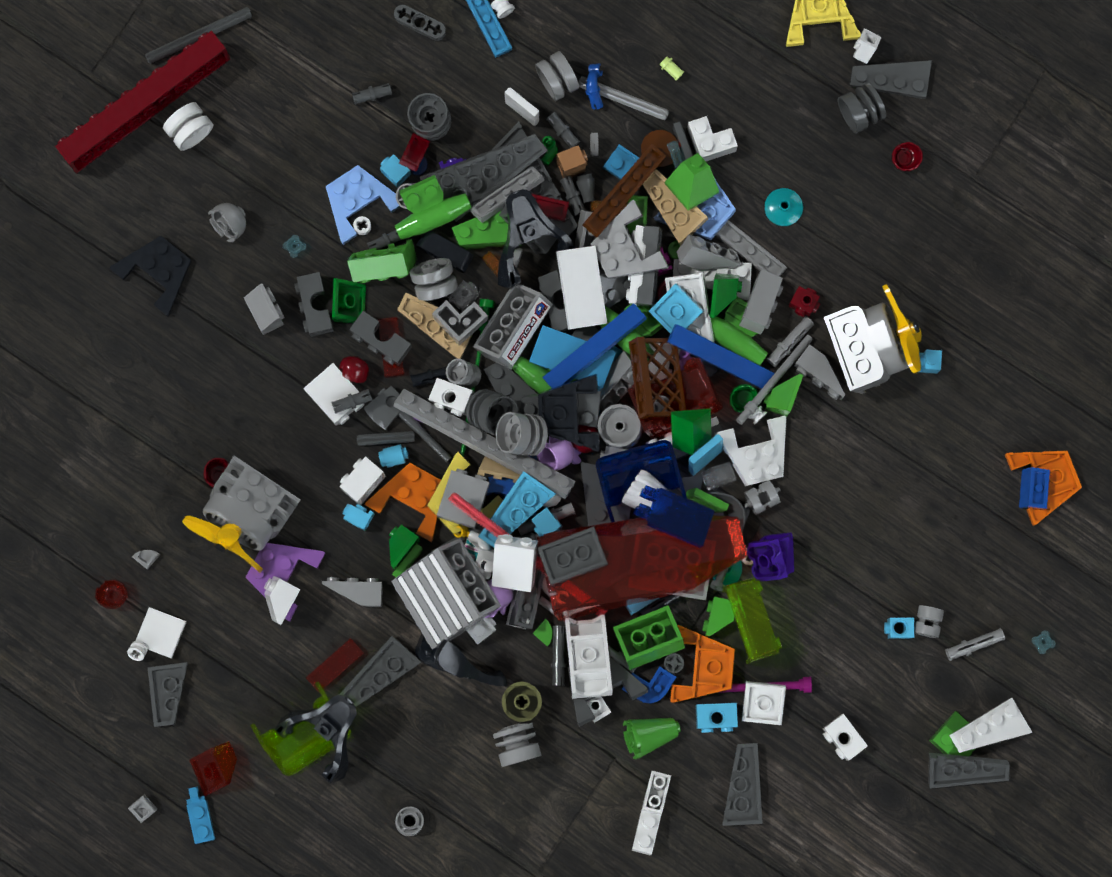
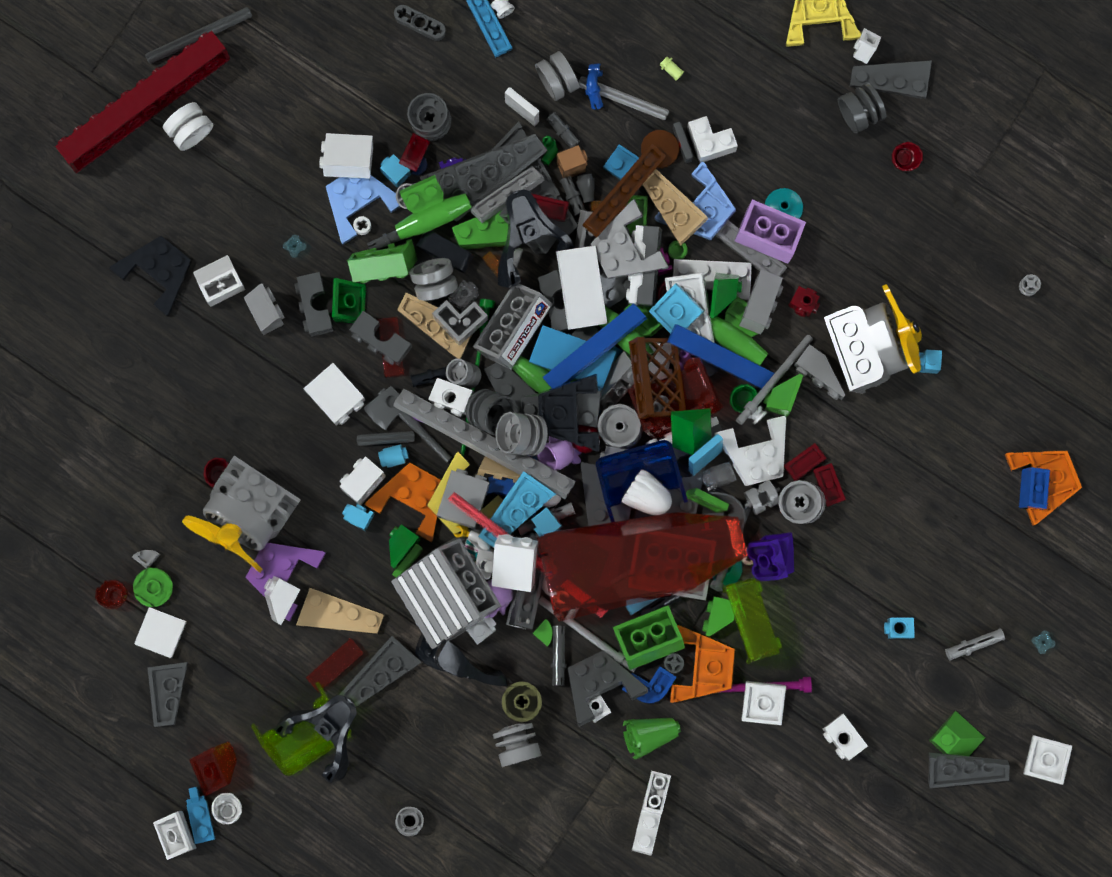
(137, 651): white bush -> none
(142, 808): light grey tile -> none
(152, 587): none -> bright green tile
(174, 835): none -> white slope
(218, 281): none -> white slope
(226, 808): none -> white hair
(228, 220): light grey cylinder -> none
(334, 613): none -> tan wing
(347, 155): none -> white brick
(351, 401): dark grey pin -> none
(354, 369): dark red hair -> none
(363, 593): light grey slope -> none
(371, 93): dark grey pin -> none
(572, 556): dark grey tile -> none
(588, 657): white piece -> none
(594, 144): light grey tile -> none
(675, 515): clear blue tile -> none
(676, 154): clear light blue axle -> none
(692, 182): bright green slope -> none
(705, 255): light grey slope -> none
(727, 710): medium azure brick -> none
(744, 792): dark grey wing -> none
(770, 231): none -> lavender brick
(784, 347): light grey pin -> none
(790, 502): none -> light grey wheel
(804, 462): none -> dark red tile
(829, 484): none -> dark red plate
(928, 614): light grey wheel -> none
(992, 727): white wing -> none
(1032, 282): none -> light grey wheel
(1047, 760): none -> white tile

